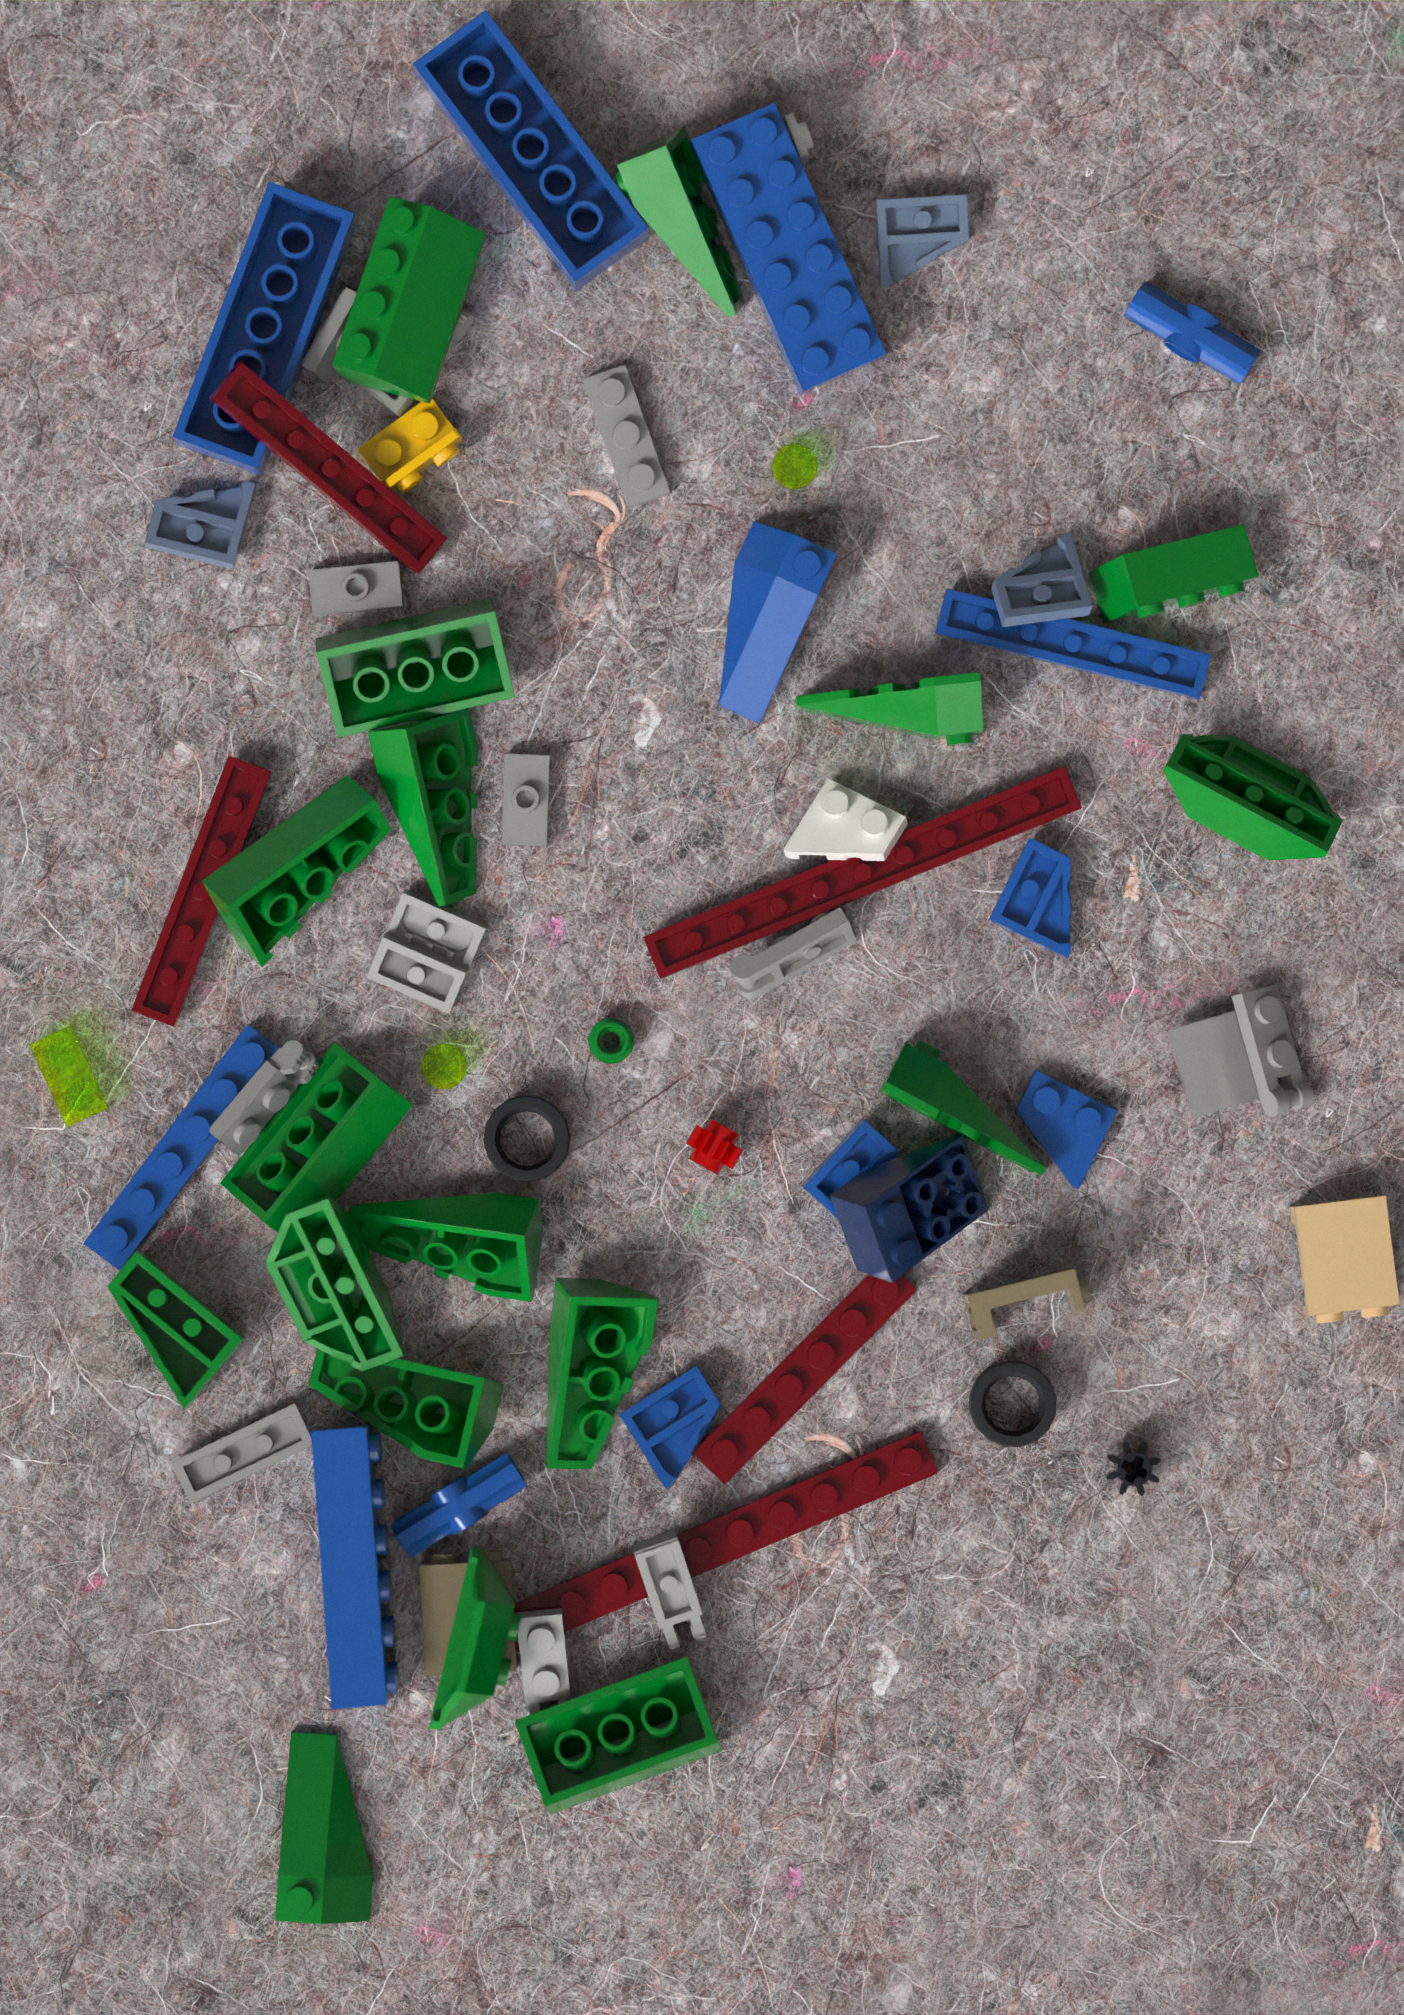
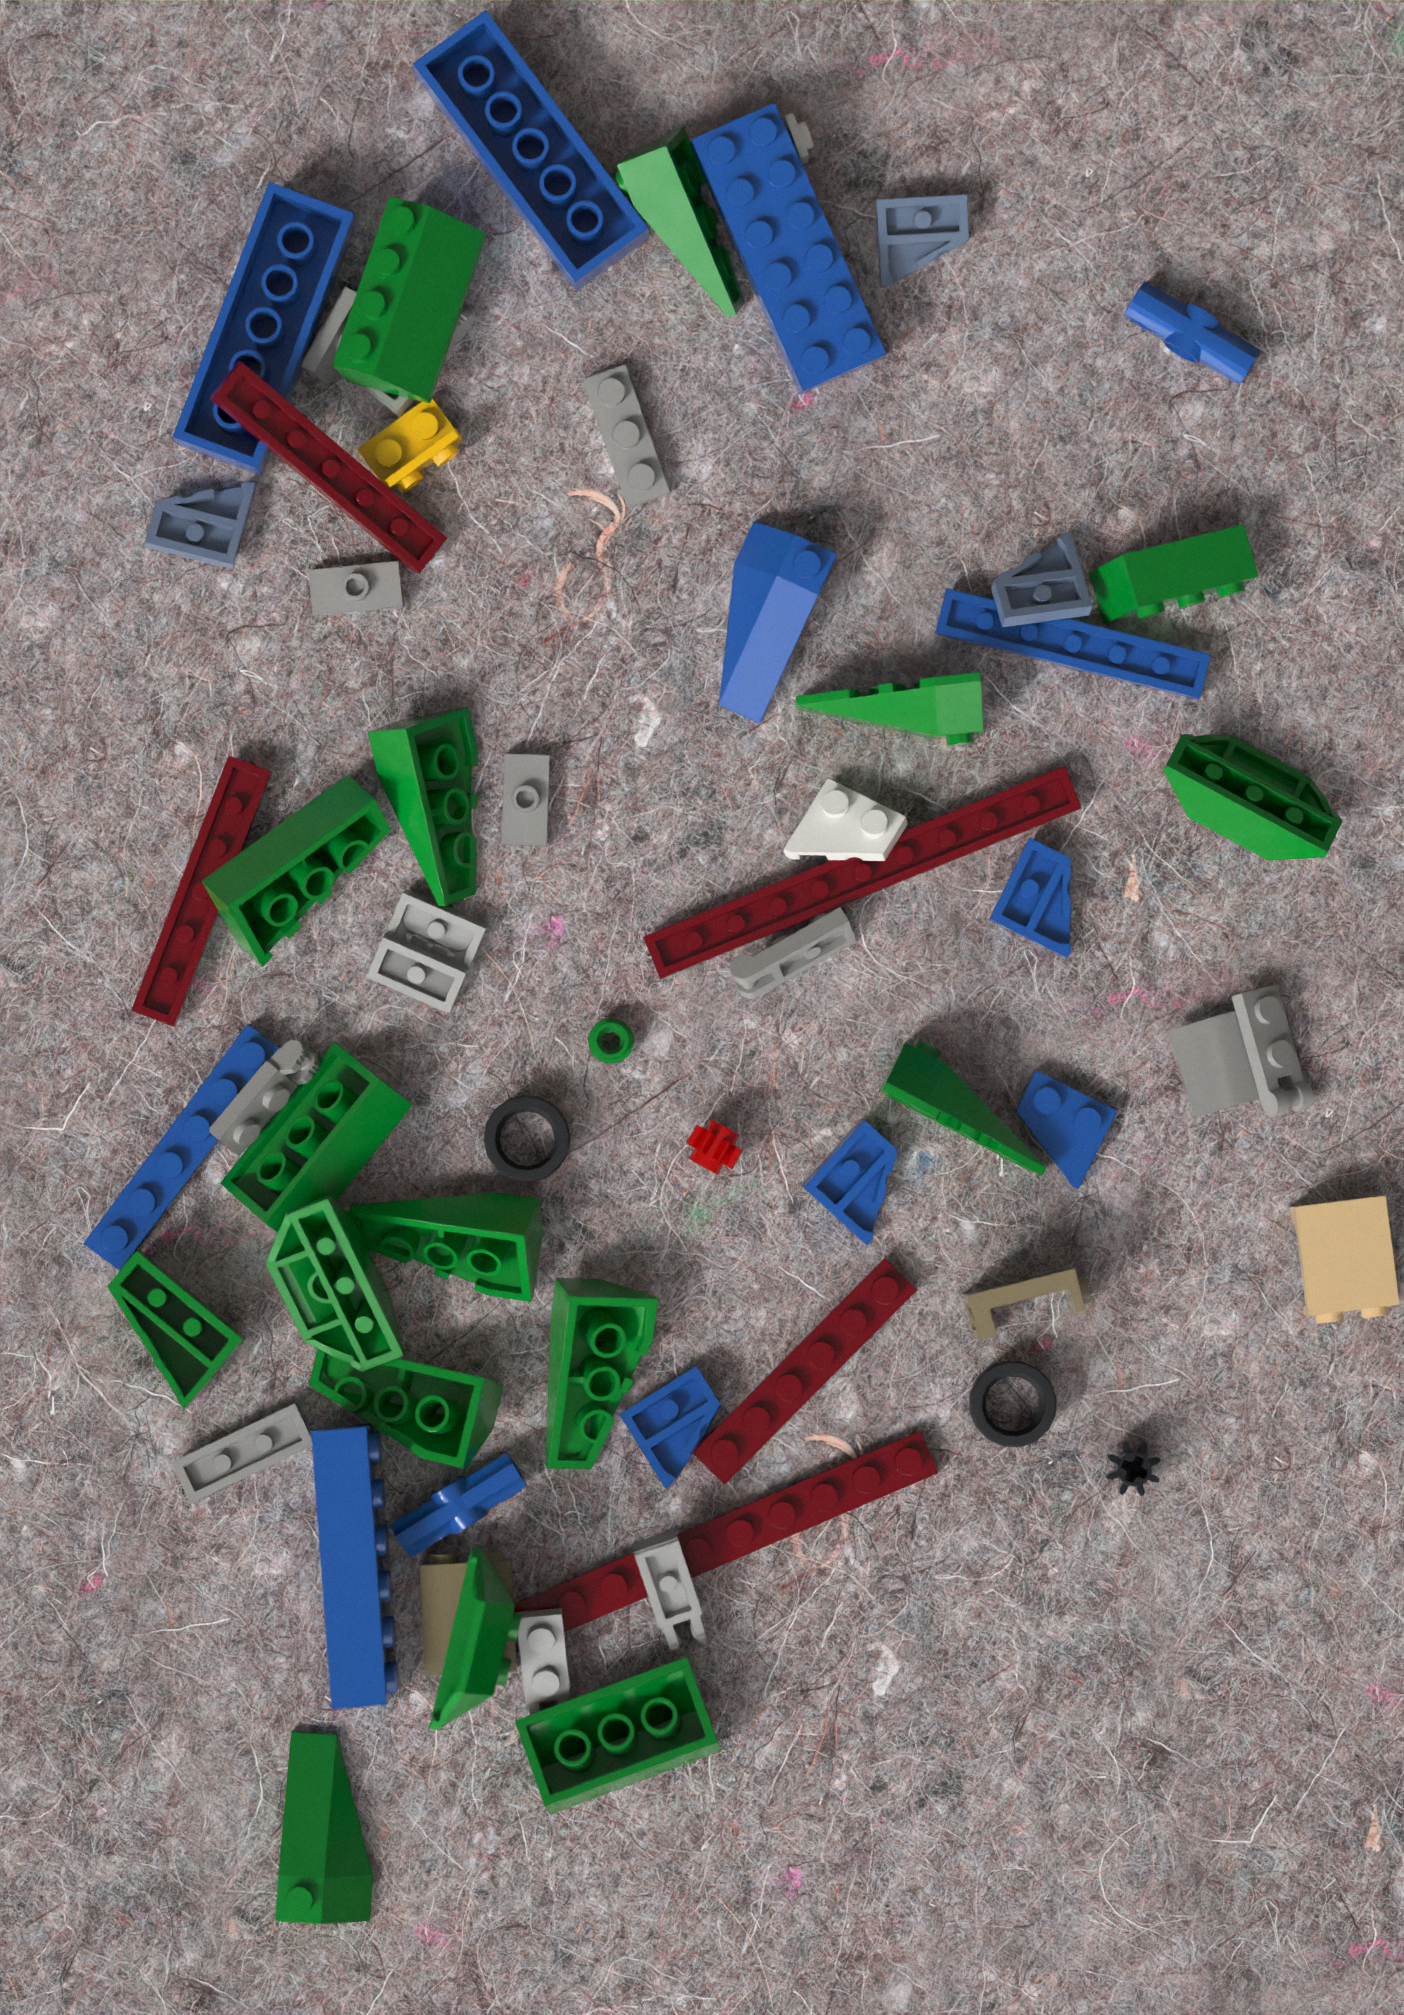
(69, 1076): clear neon green plate -> none
(414, 667): green slope -> none
(444, 1066): clear neon green plate -> none
(794, 466): clear neon green plate -> none
(909, 1207): dark blue slope -> none

